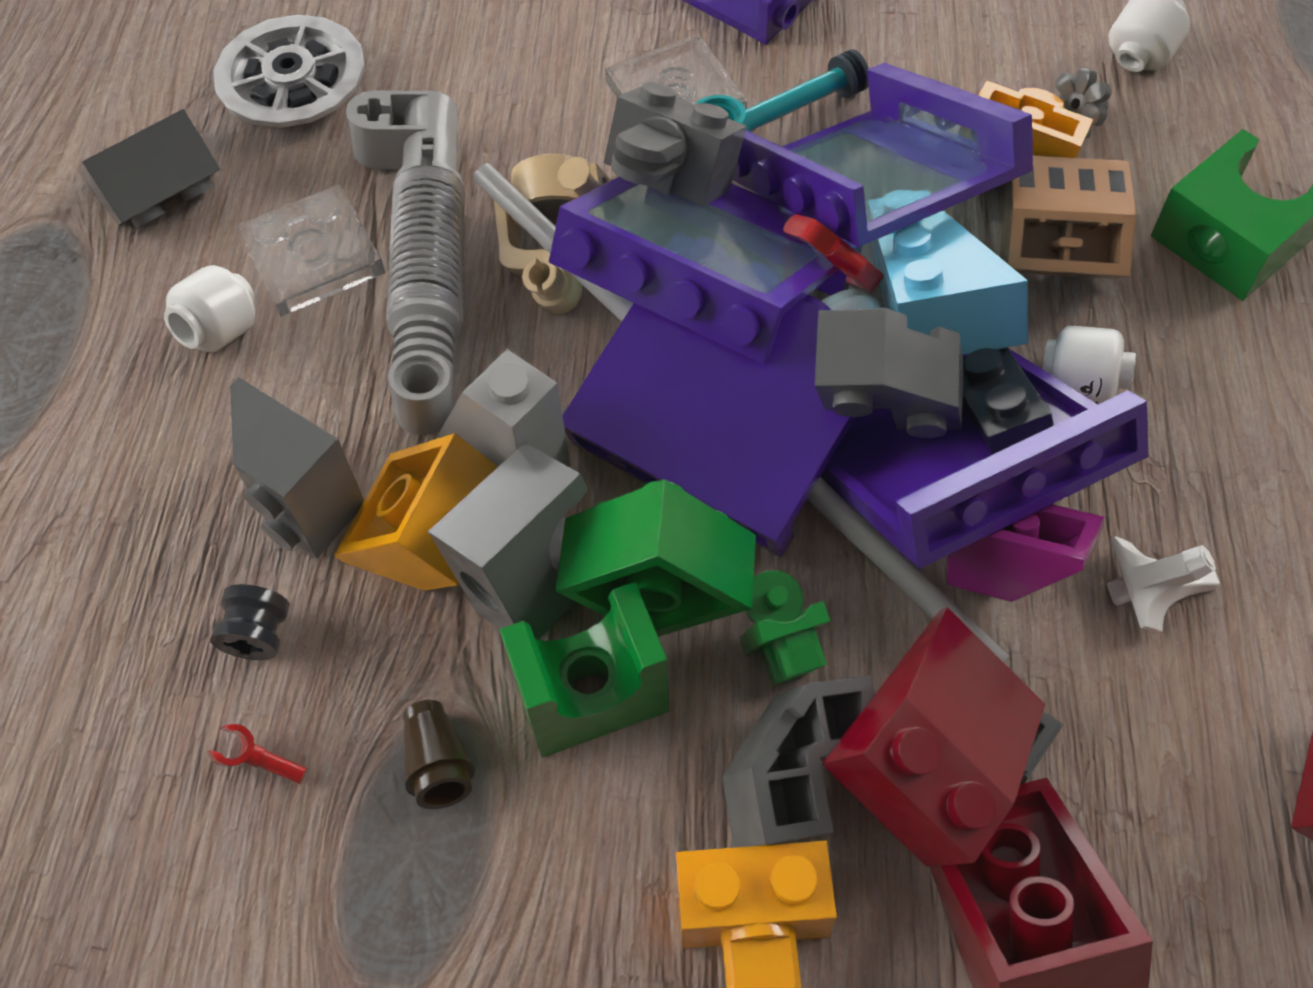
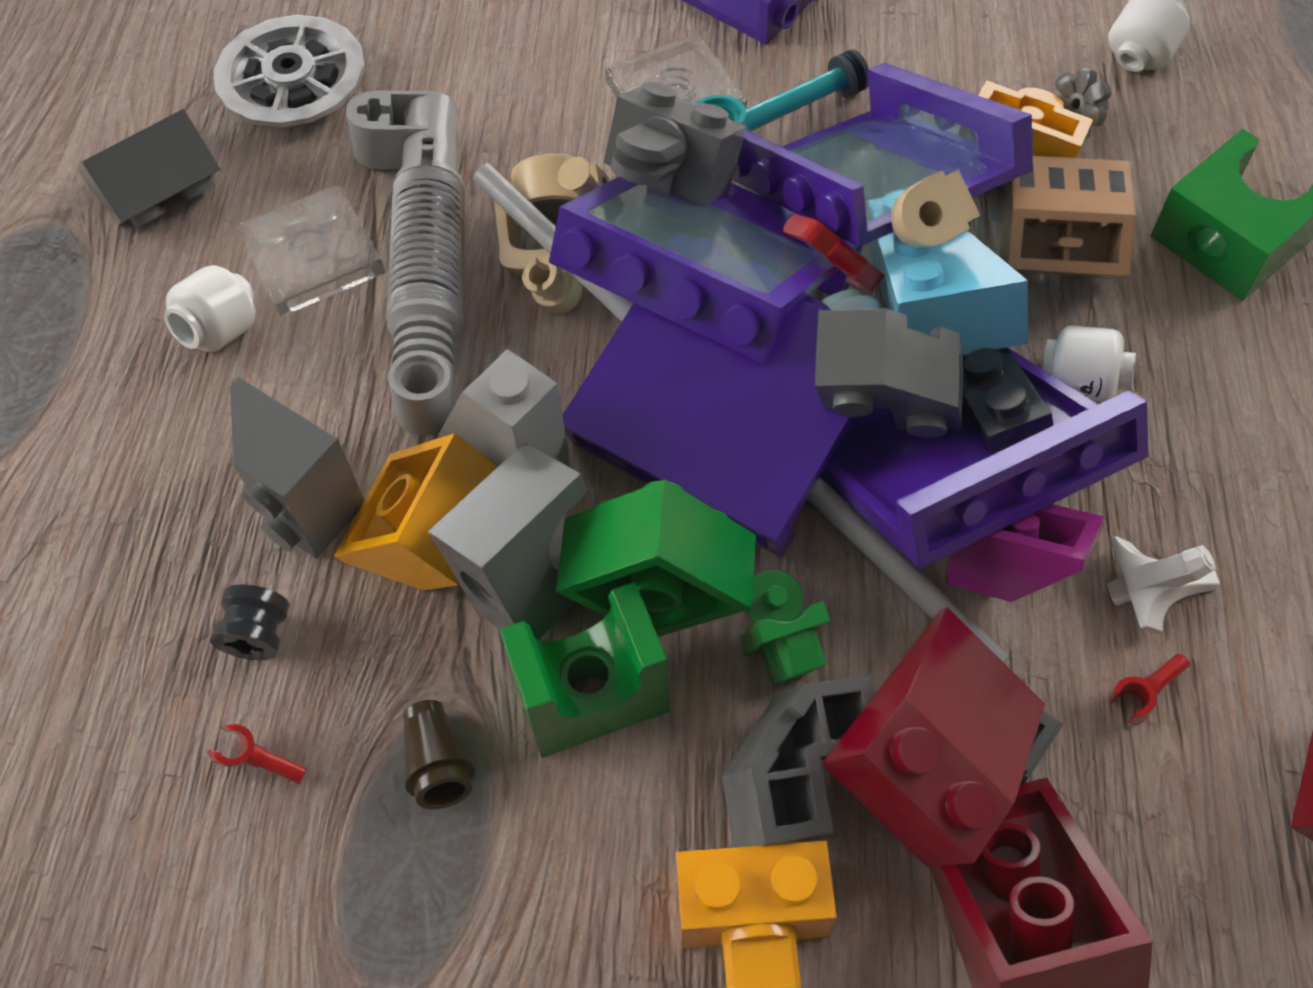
(933, 210): none -> tan piece
(1150, 686): none -> red hand

